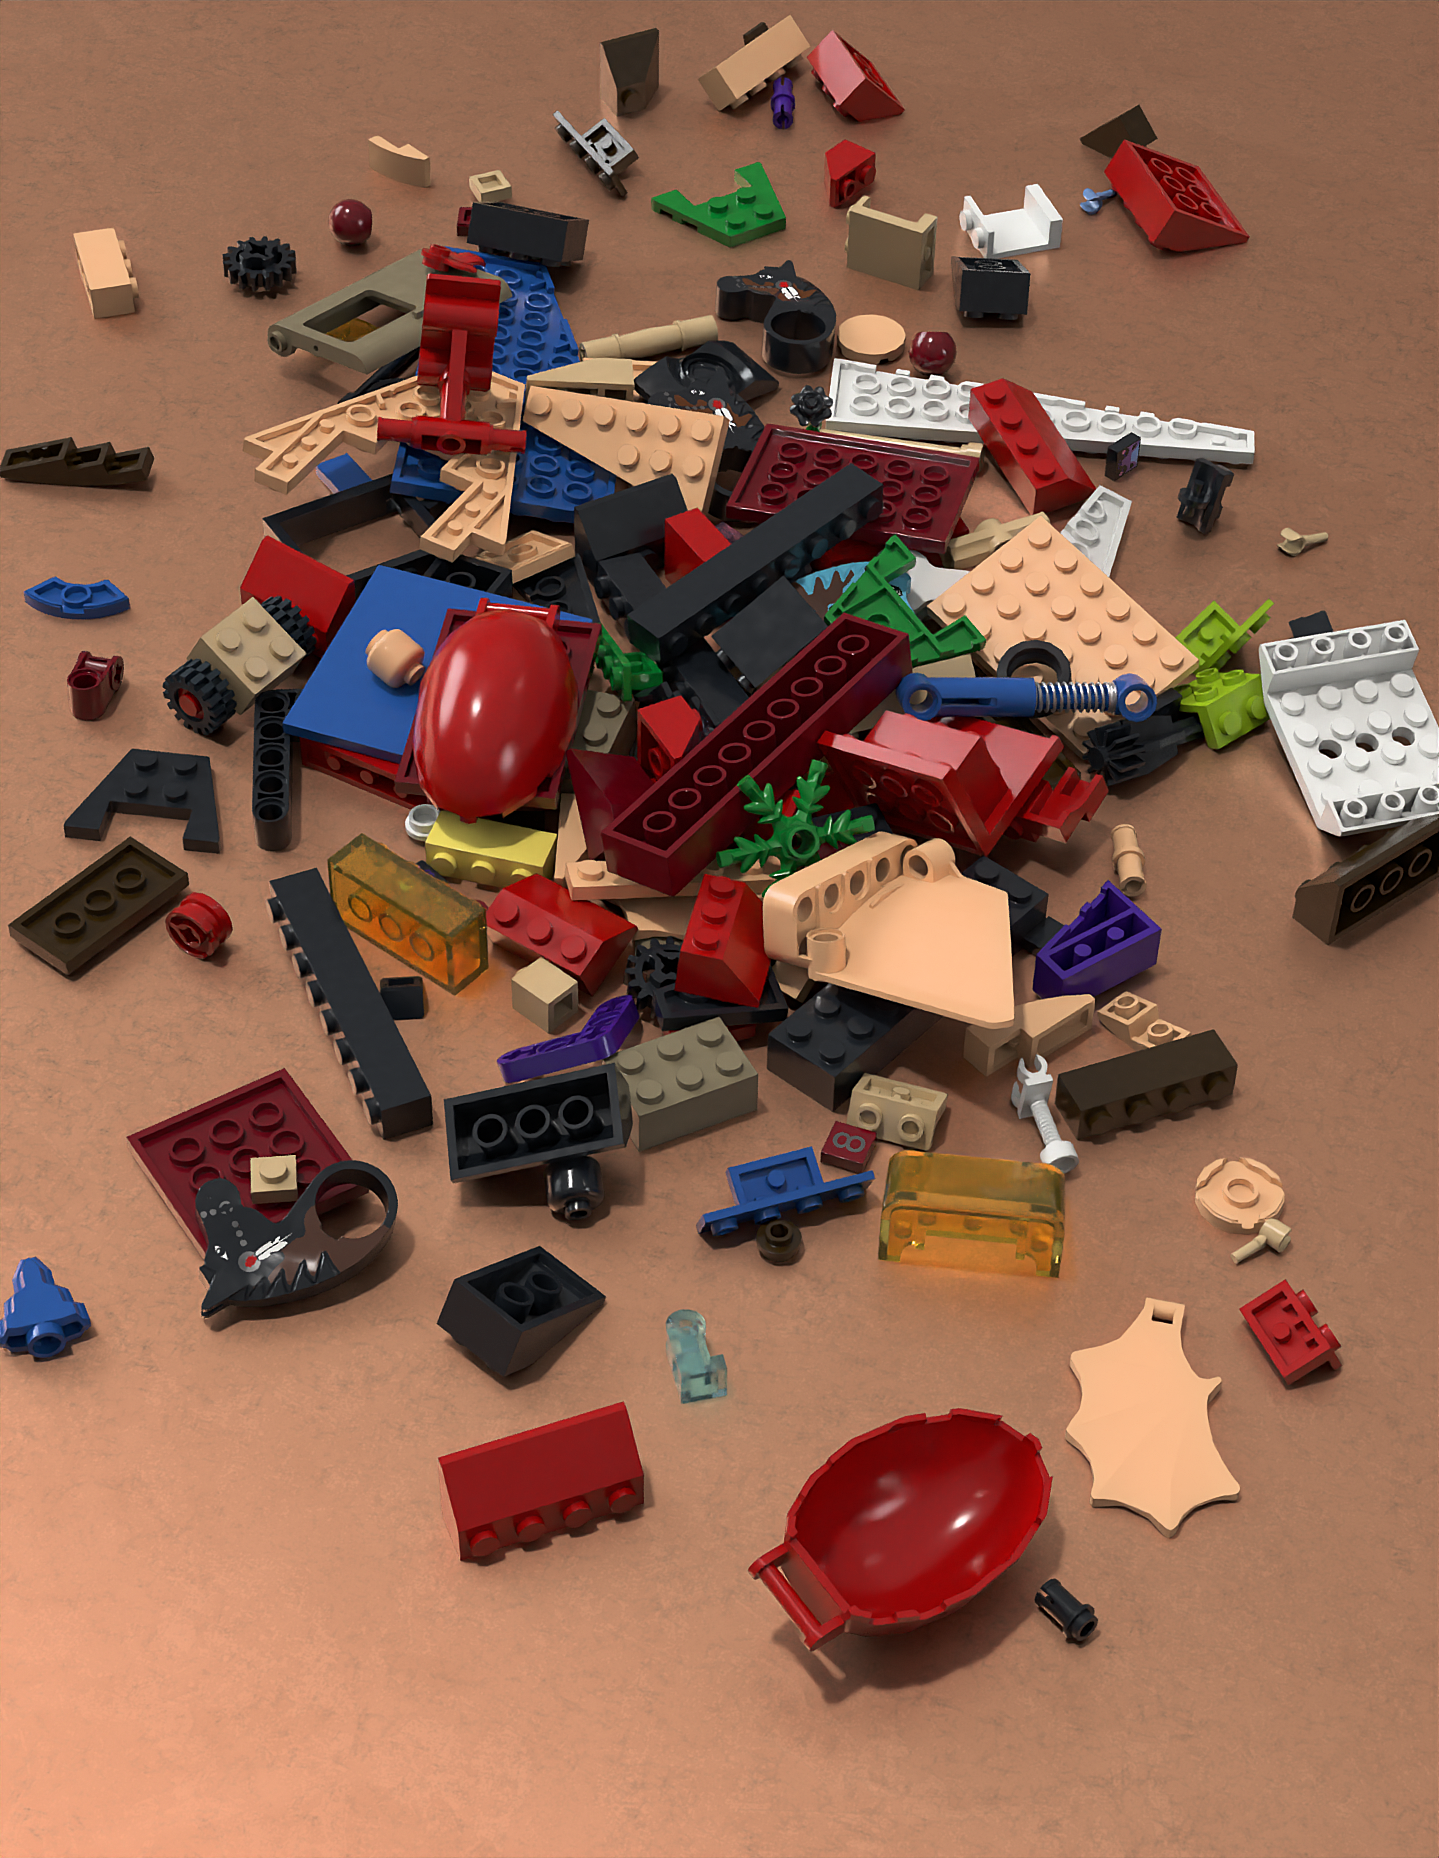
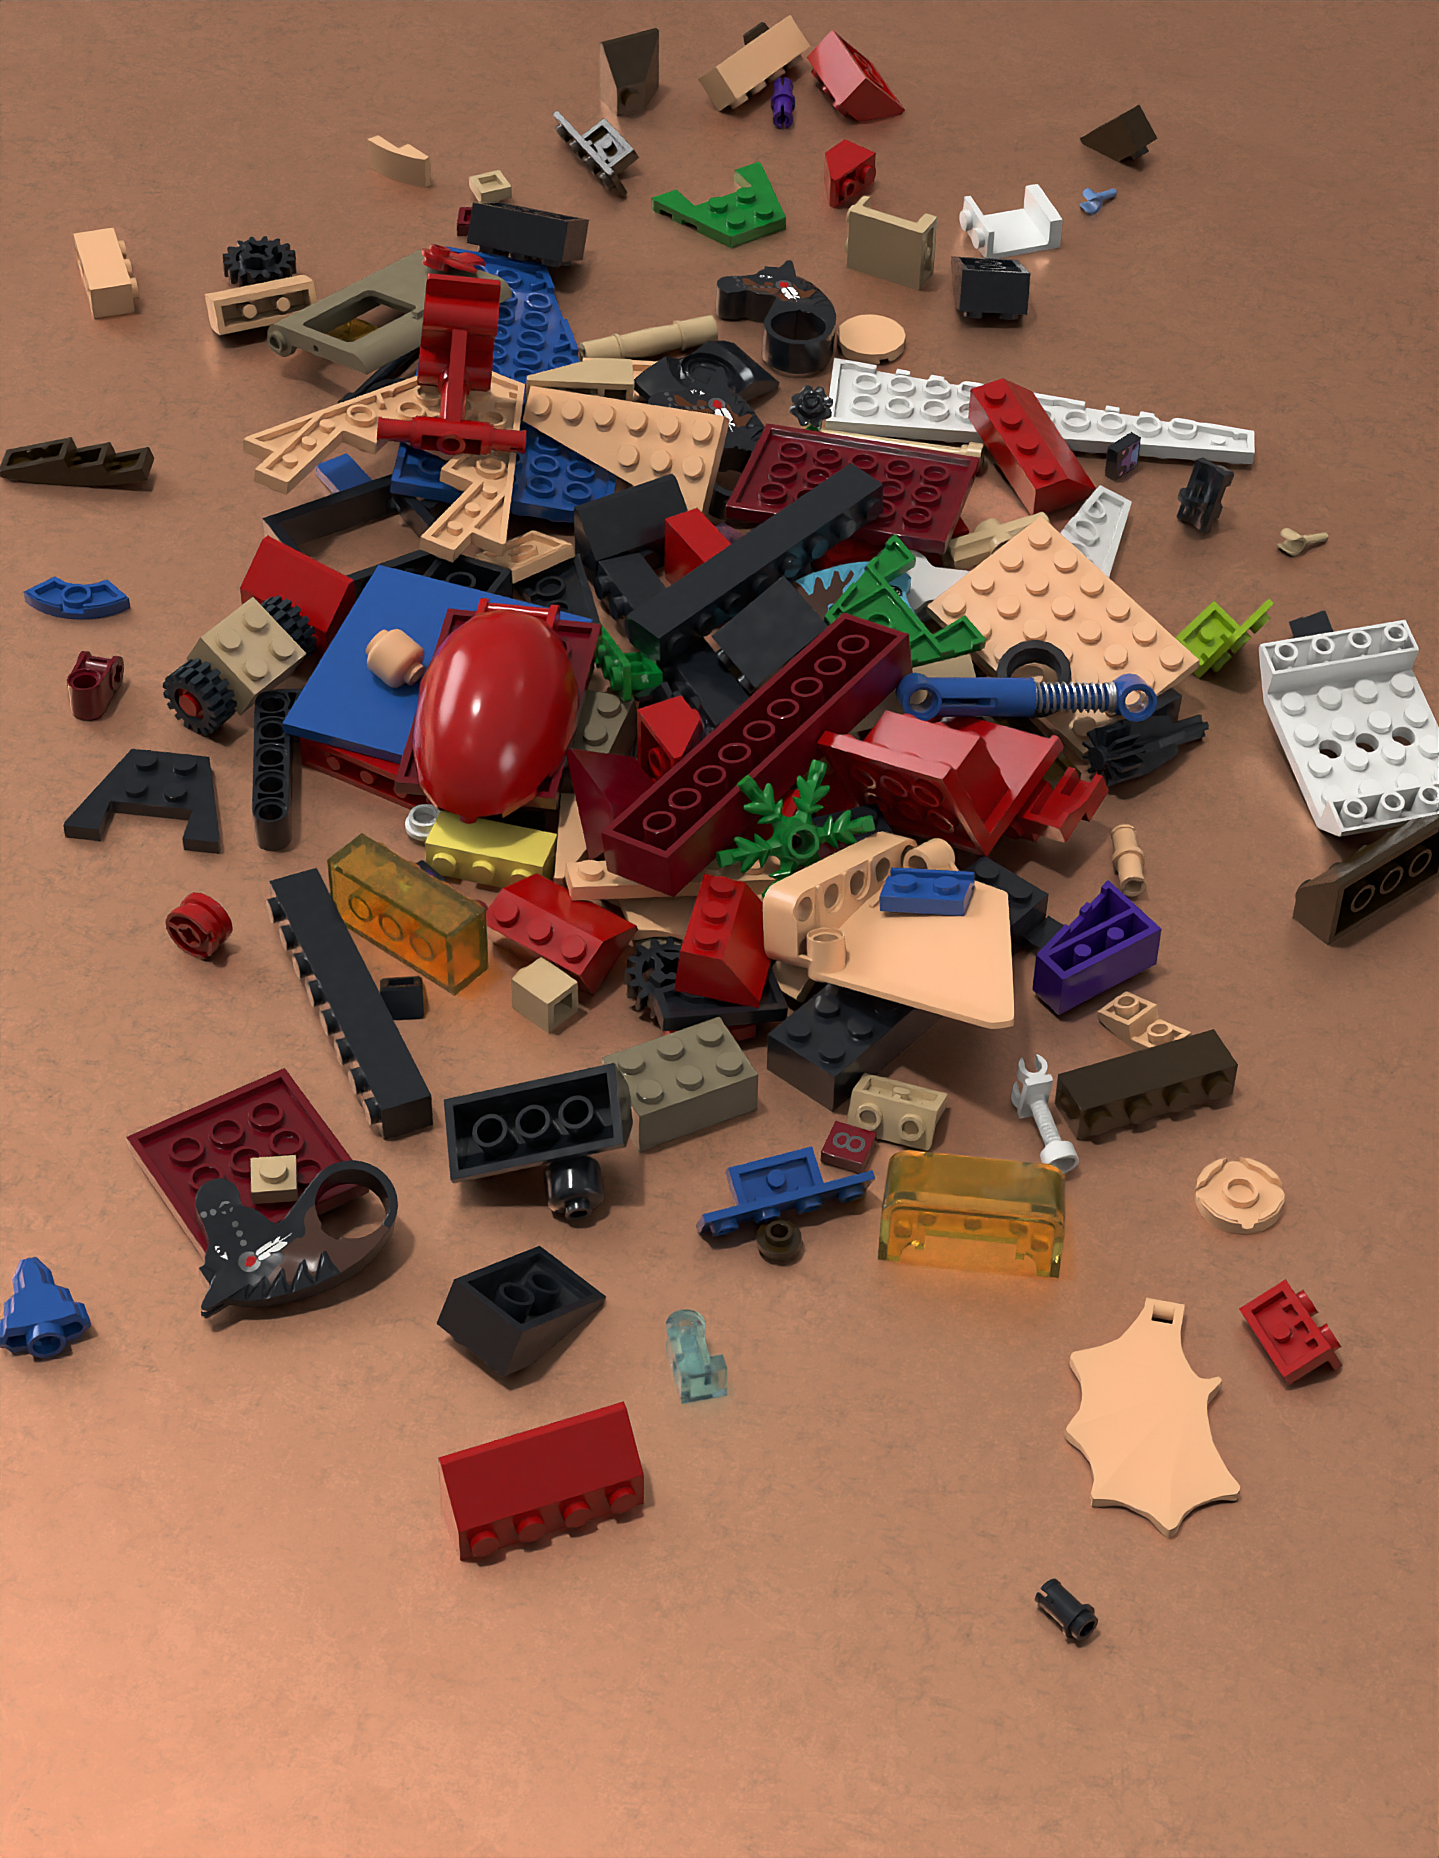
(98, 905): dark brown plate -> none
(259, 303): none -> light nougat brick
(350, 222): dark red piece -> none
(597, 1040): dark purple beam -> none
(907, 1525): red windscreen -> none
(927, 891): none -> blue plate
(932, 352): dark red piece -> none
(1037, 1029): light nougat slope -> none
(1172, 200): red slope -> none
(1226, 704): lime bracket -> none
(1271, 1233): tan hand -> none

